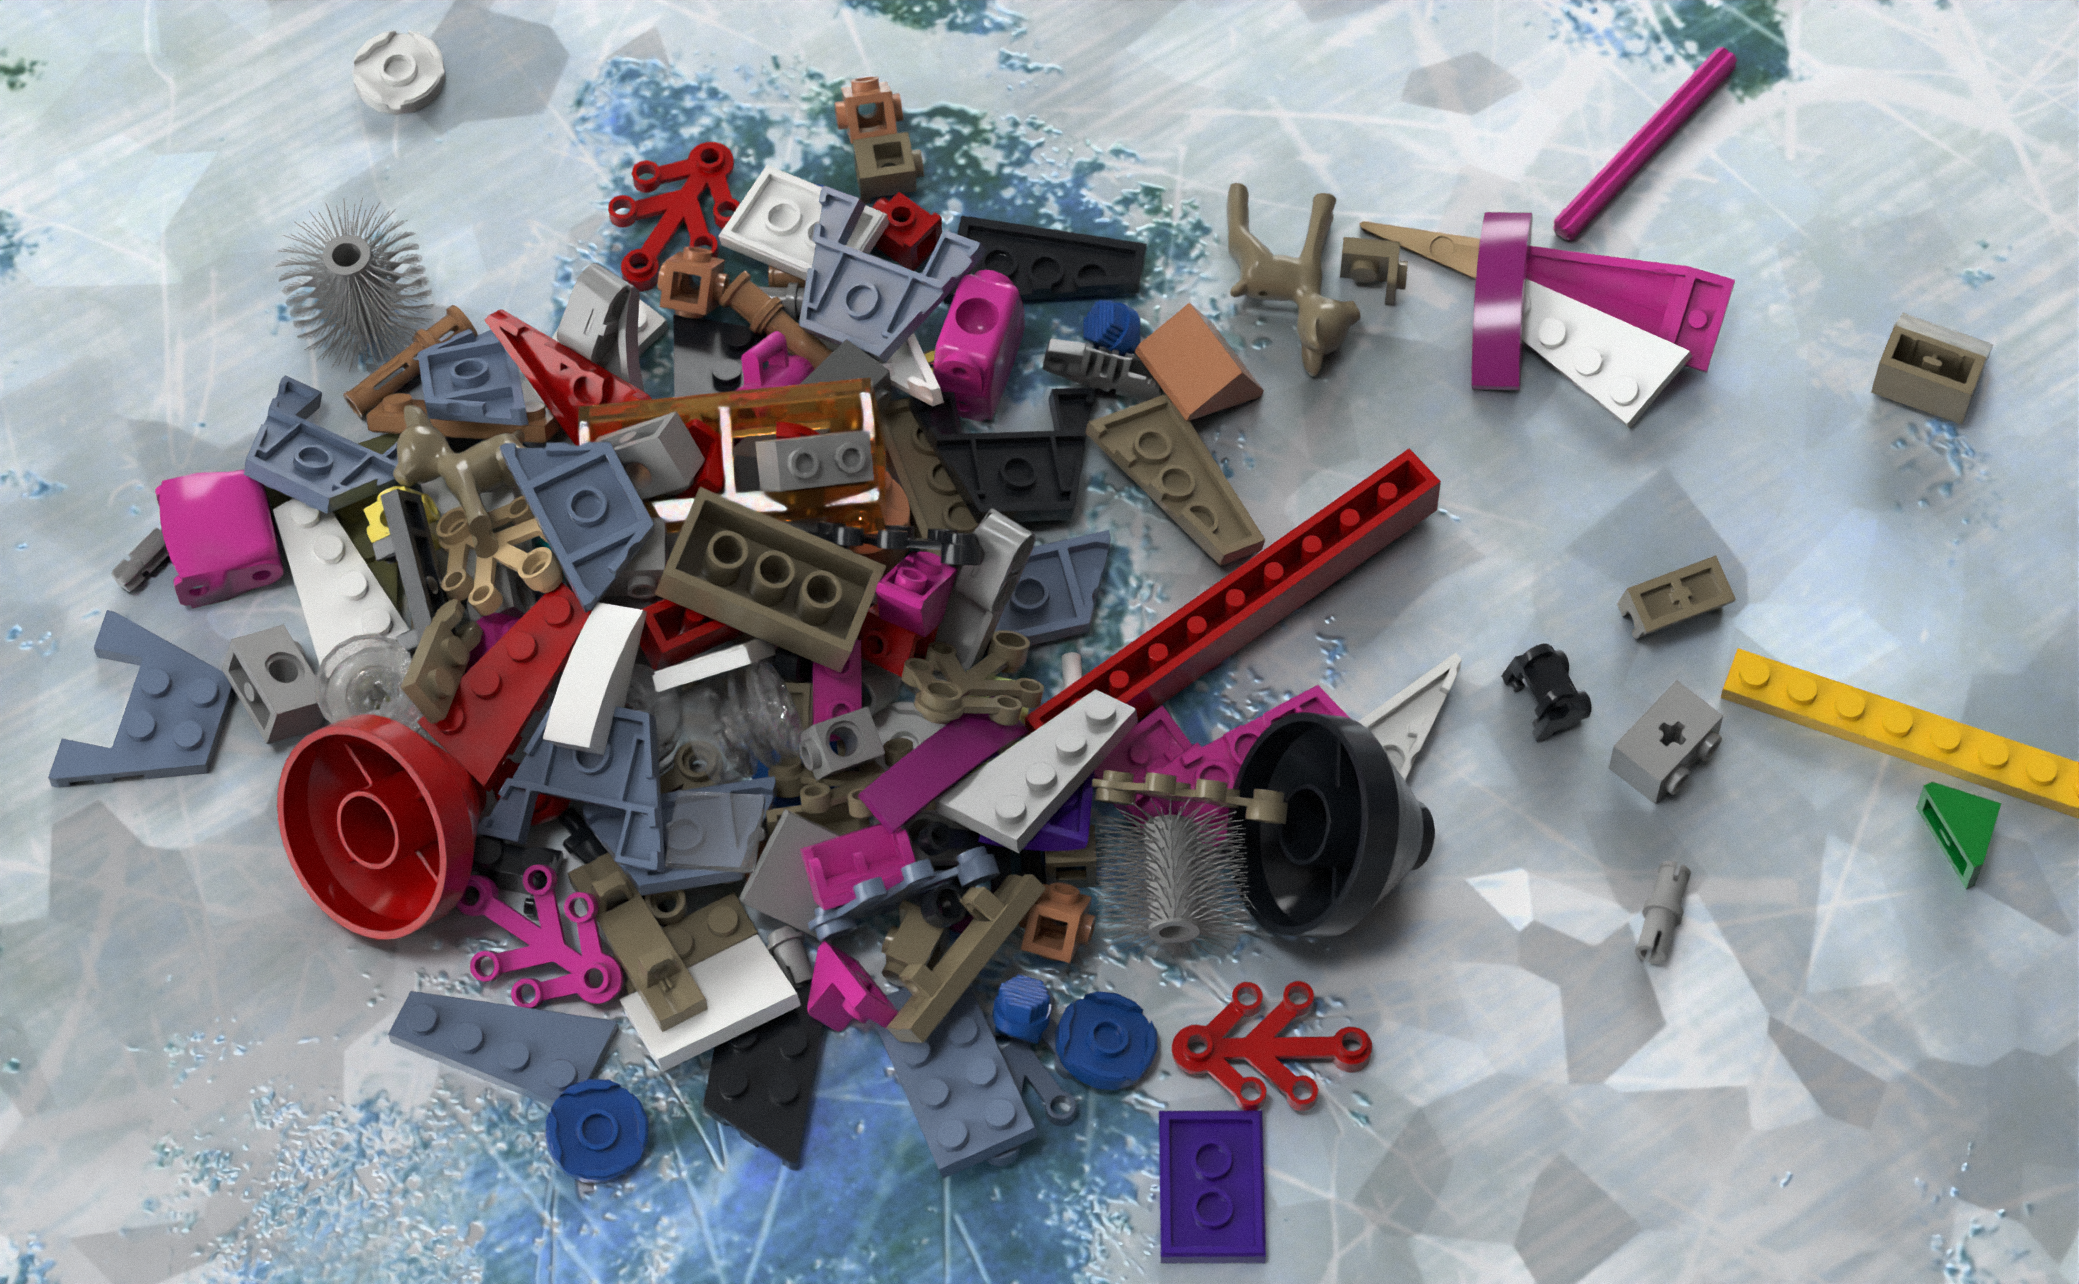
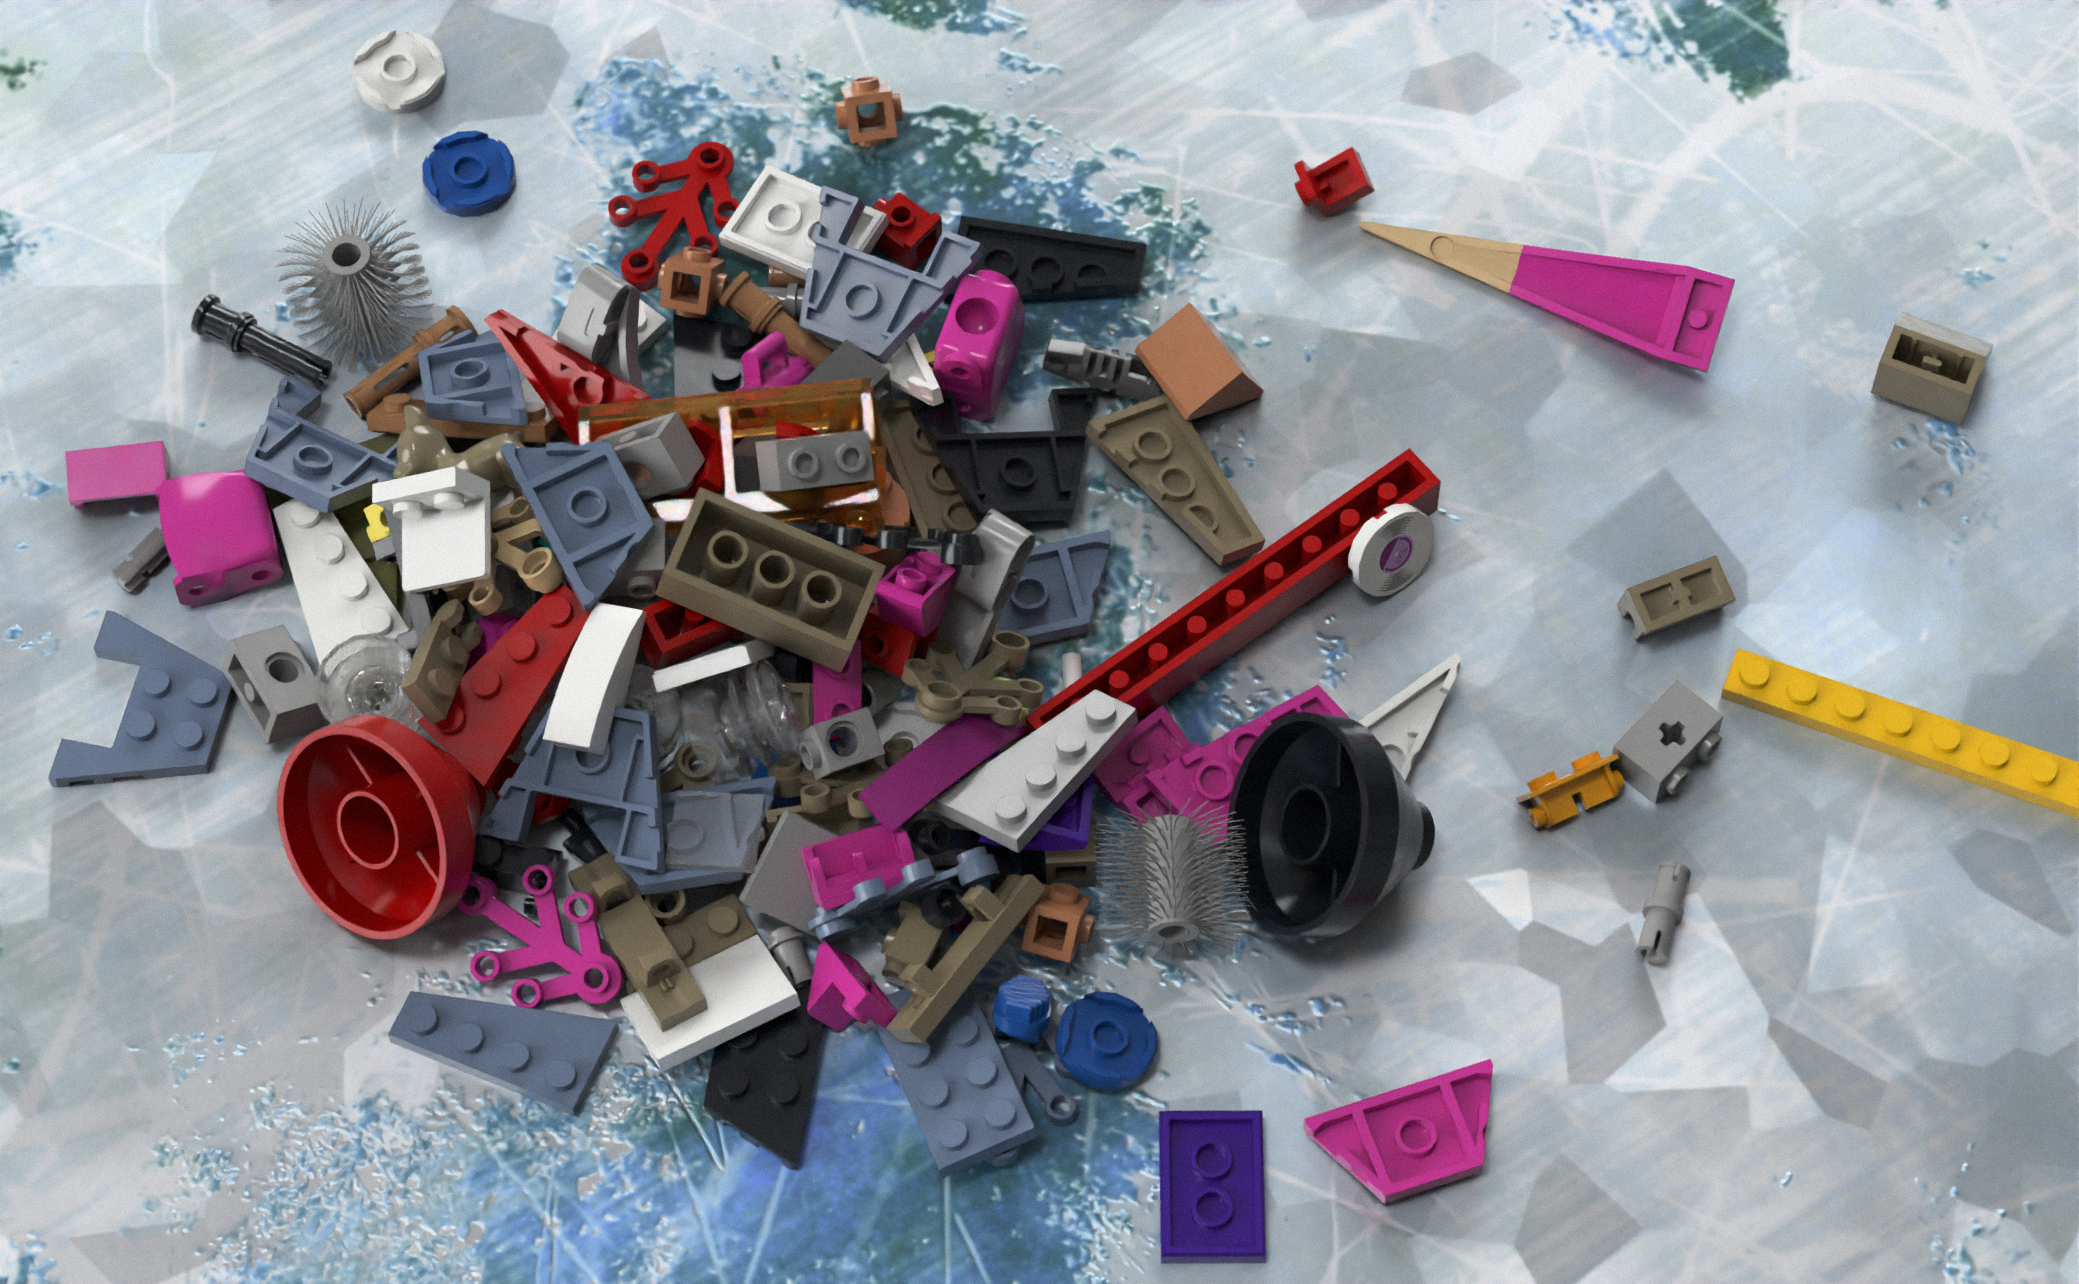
(116, 472): none -> dark pink hinge
(242, 333): none -> black pin
(442, 526): none -> white bracket
(469, 174): none -> blue tile
(596, 1131): blue tile -> none
(886, 165): dark tan brick -> none
(1113, 327): blue piece -> none
(1119, 788): dark tan plant -> none
(1263, 1048): red plant -> none
(1265, 276): dark tan animal -> none
(1333, 182): none -> red bracket
(1374, 261): dark tan bracket -> none
(1391, 550): none -> white tile
(1411, 1134): none -> dark pink wing
(1500, 300): magenta slope -> none
(1548, 678): black piece -> none
(1553, 795): none -> light orange hinge
(1599, 353): white wing -> none
(1644, 144): dark pink axle -> none
(1960, 827): green slope -> none

